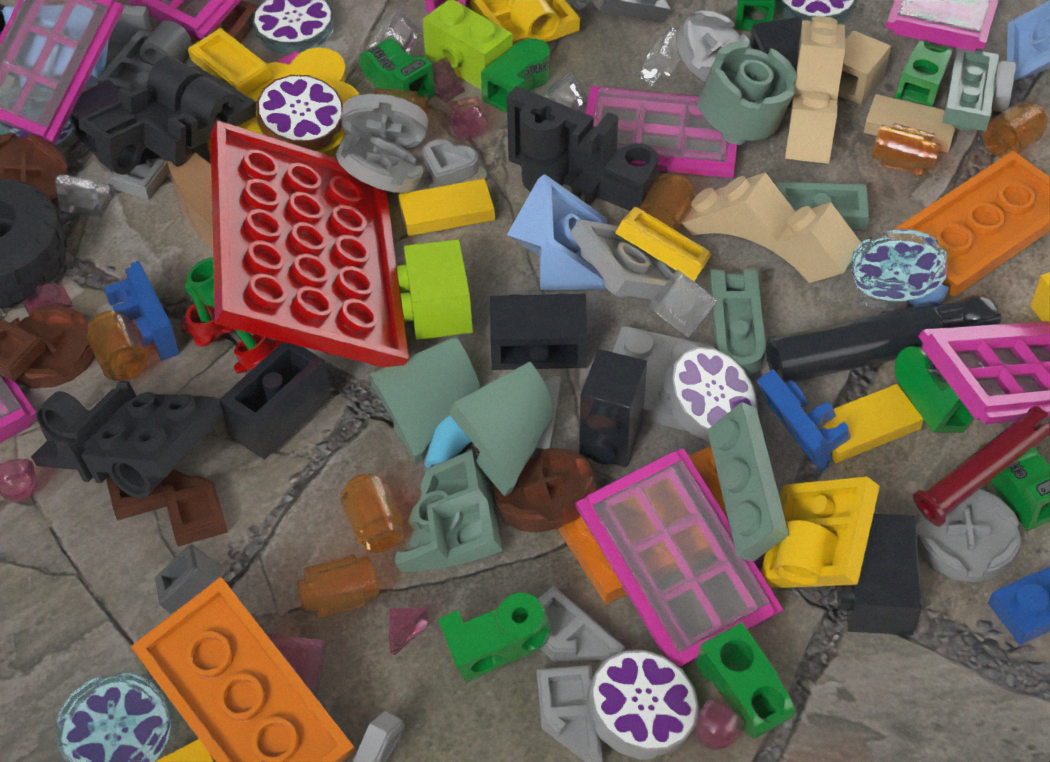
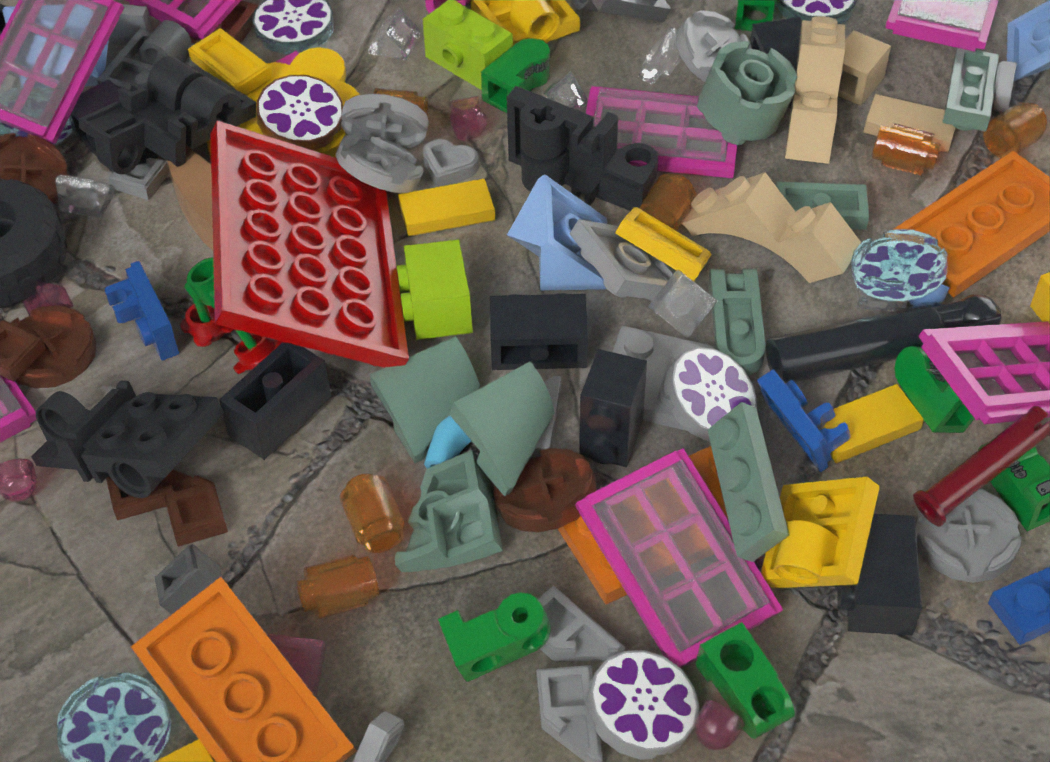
(117, 346): clear orange brick -> none
(392, 68): green leg -> none
(405, 626): clear pink piece -> none
(446, 81): piece -> none
(923, 74): green leg -> none

